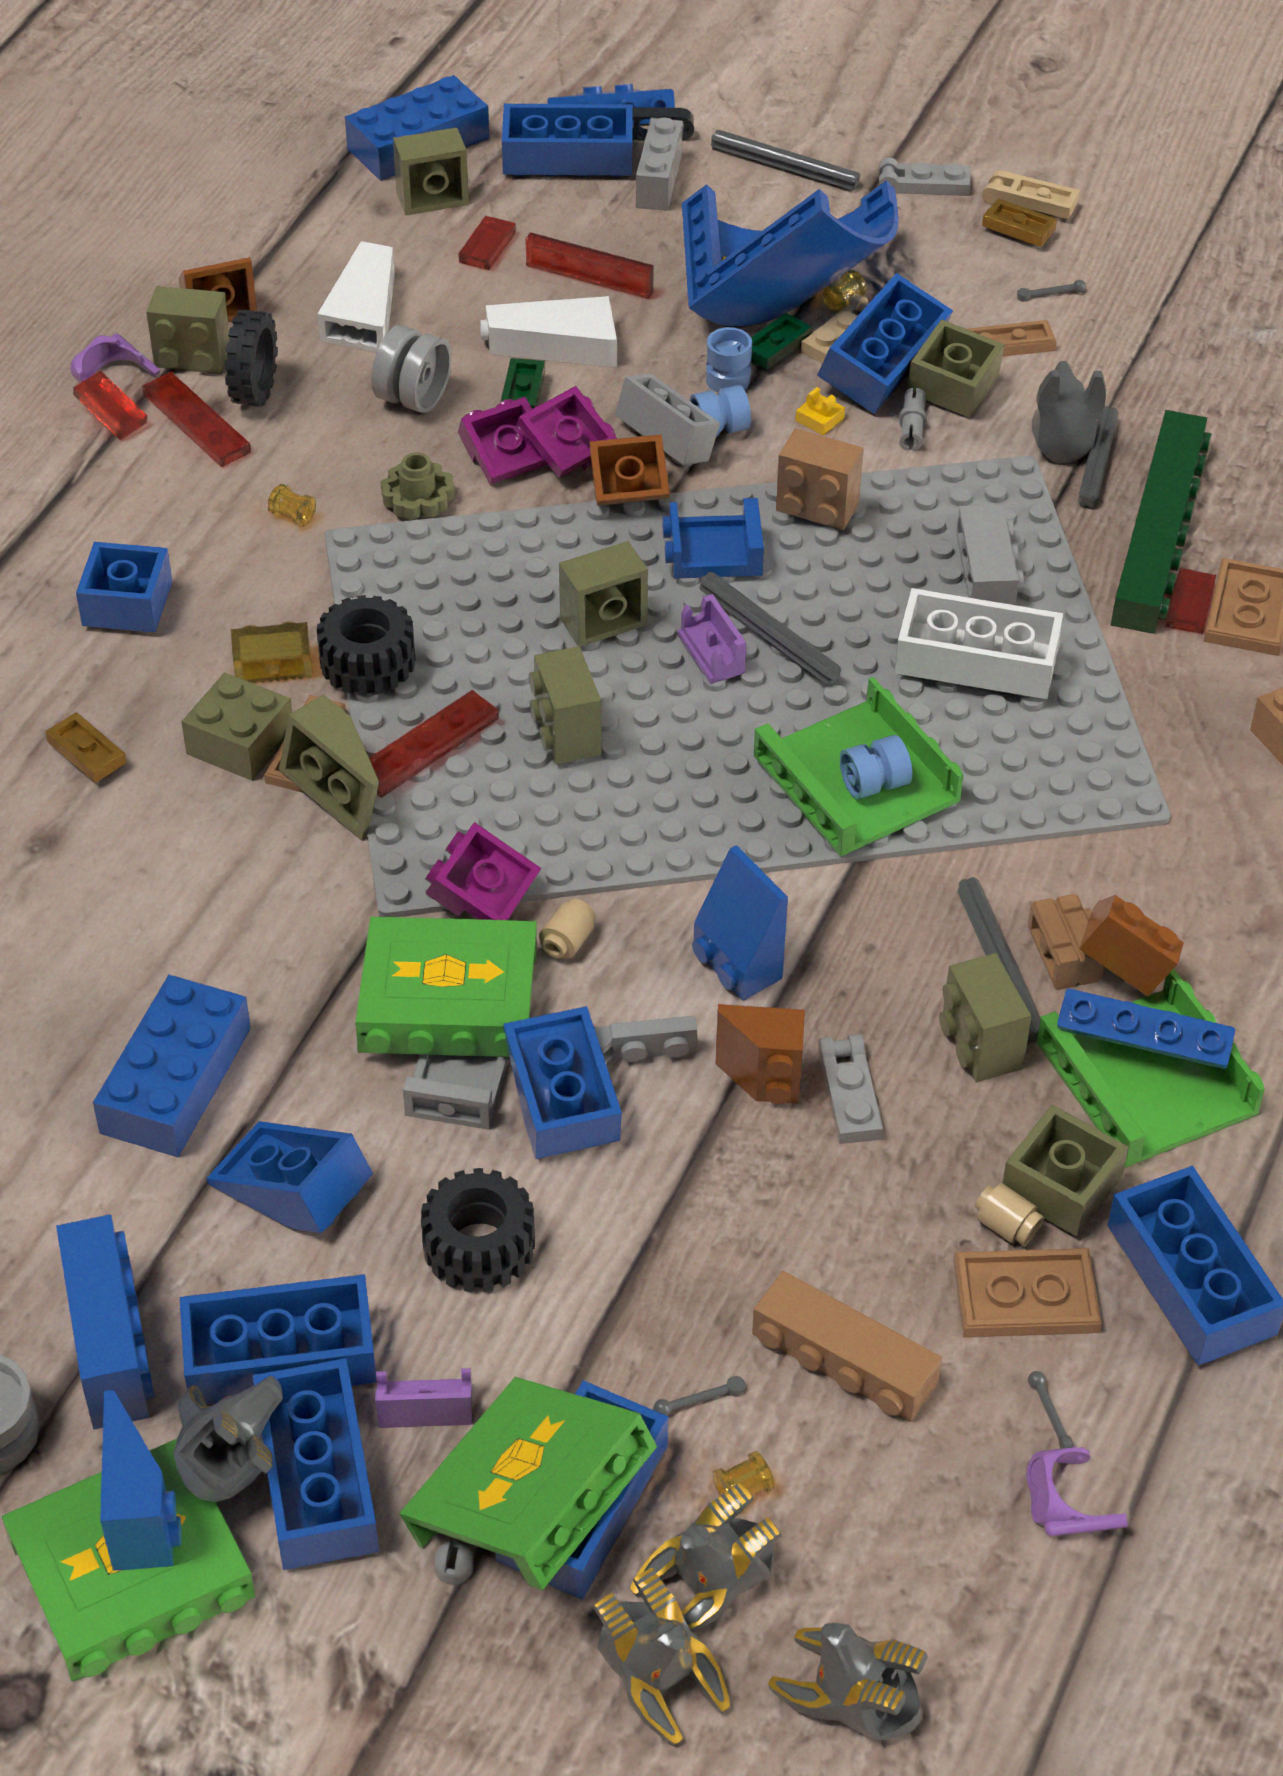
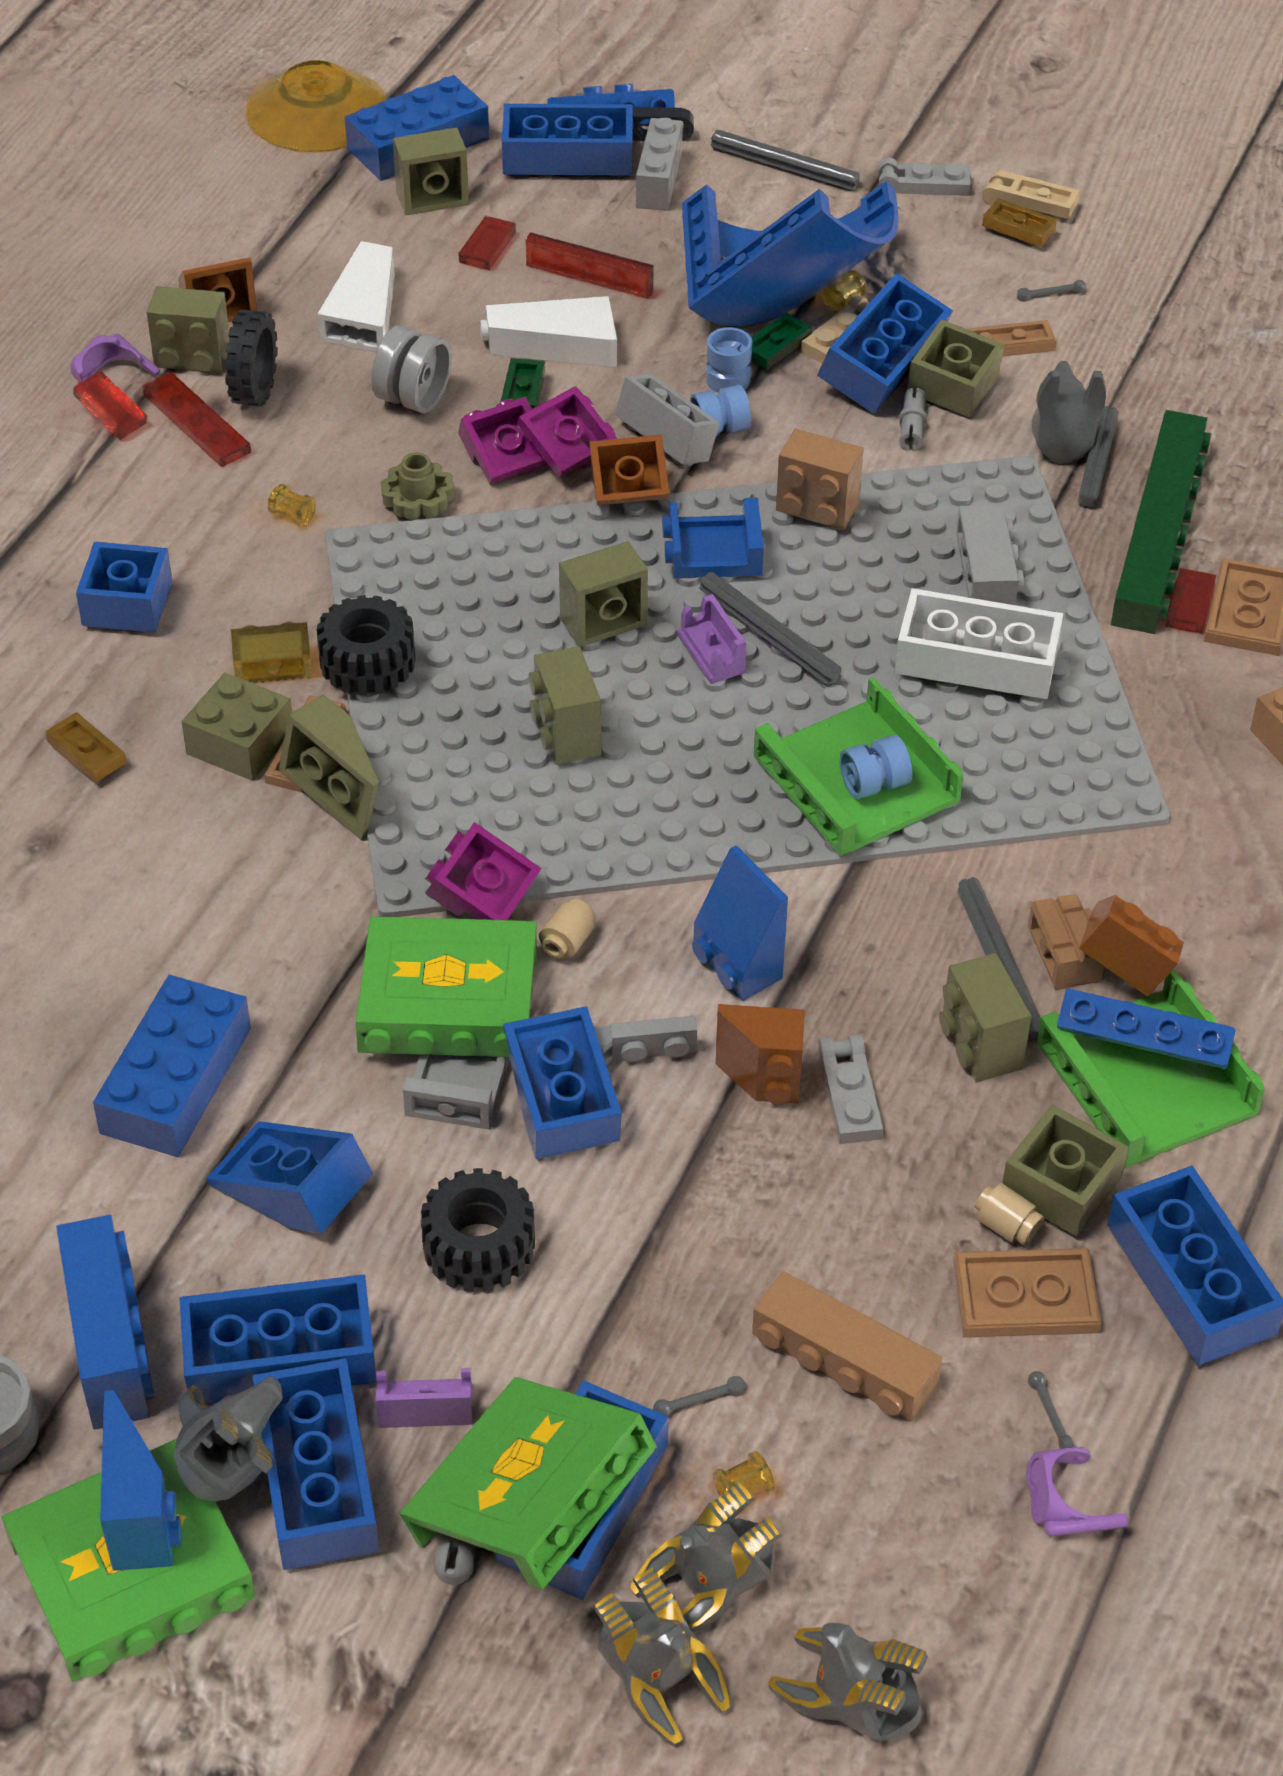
(309, 104): none -> clear yellow dish
(431, 740): clear red tile -> none
(820, 412): yellow tile -> none

